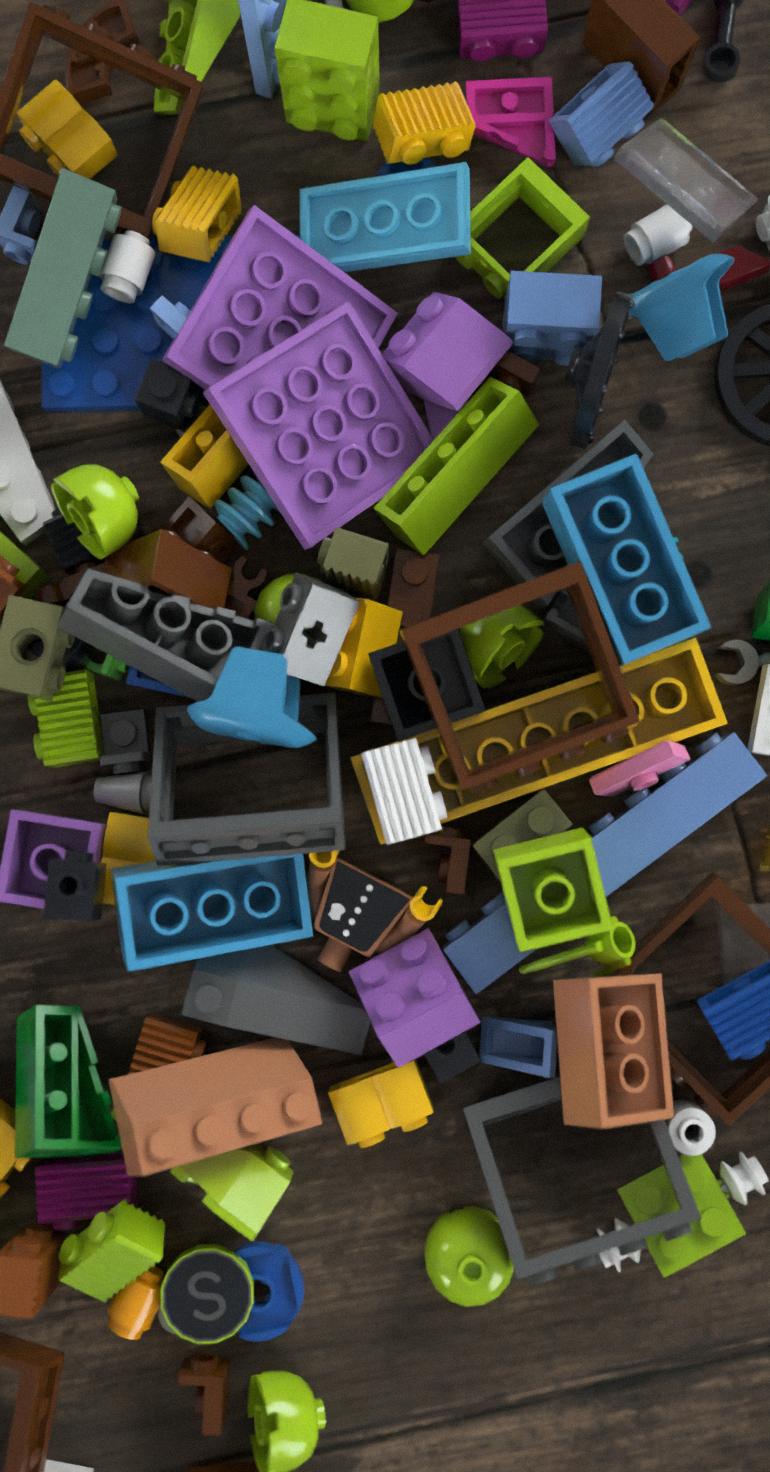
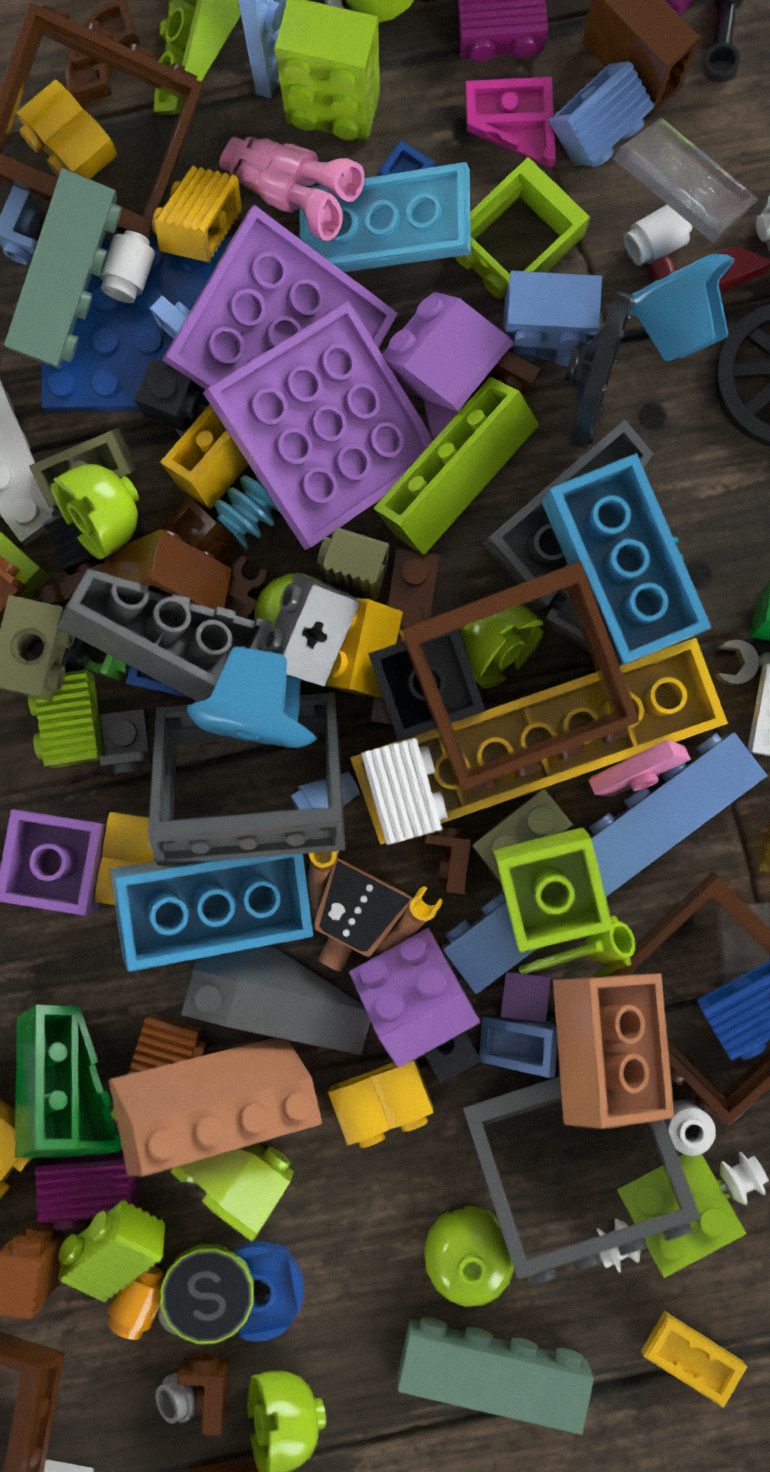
(75, 887): black brick -> none
(104, 450): none -> olive brick
(125, 791): light grey cone -> none
(175, 1400): none -> light grey plate
(281, 177): none -> bright pink piece
(315, 793): none -> light blue cone
(423, 123): yellow brick -> none
(495, 1375): none -> sand green brick
(525, 996): none -> medium lavender tile
(694, 1359): none -> yellow plate

